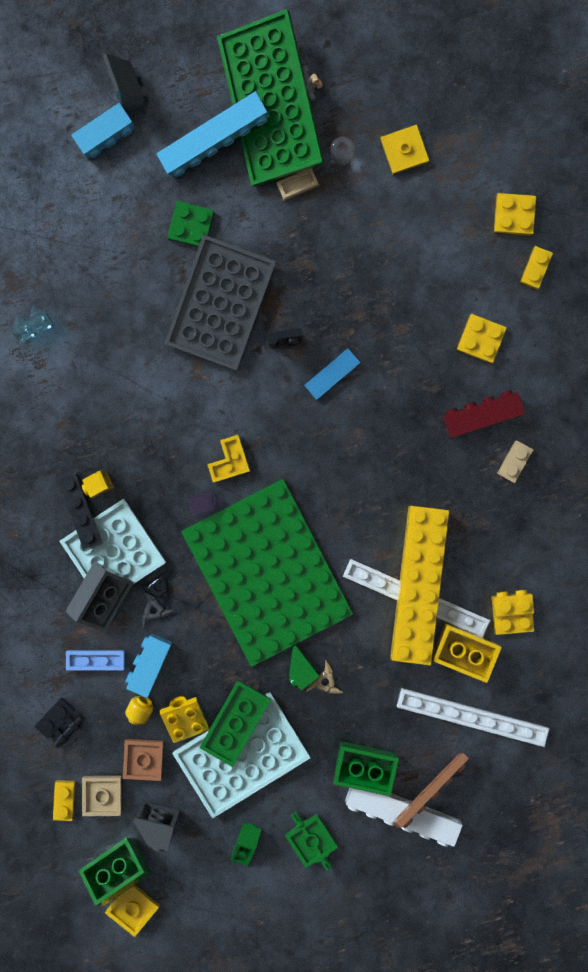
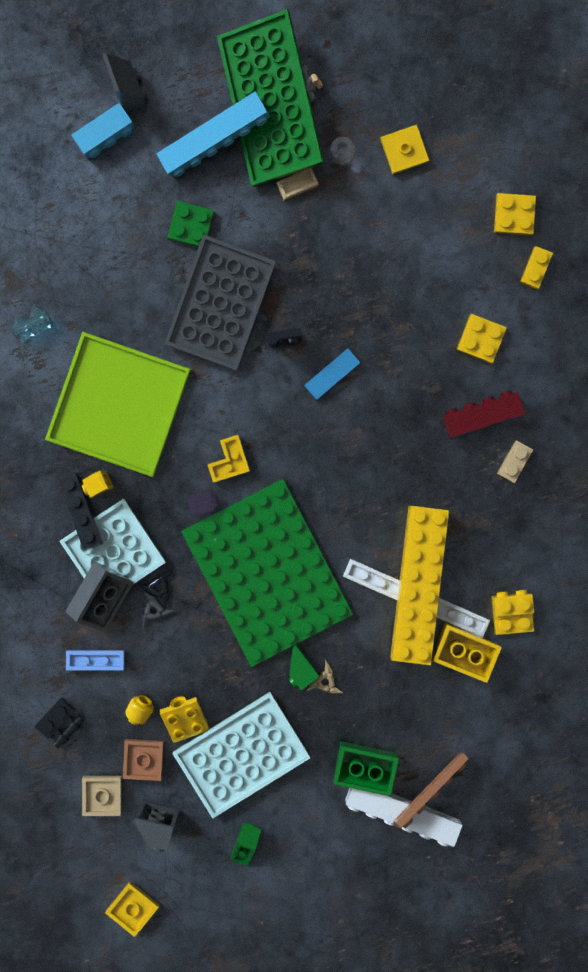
(64, 800): yellow plate -> none
(115, 872): green brick -> none
(118, 404): none -> lime tile
(148, 665): medium azure brick -> none
(235, 723): green plate -> none
(311, 840): green plate -> none
(473, 717): white tile -> none

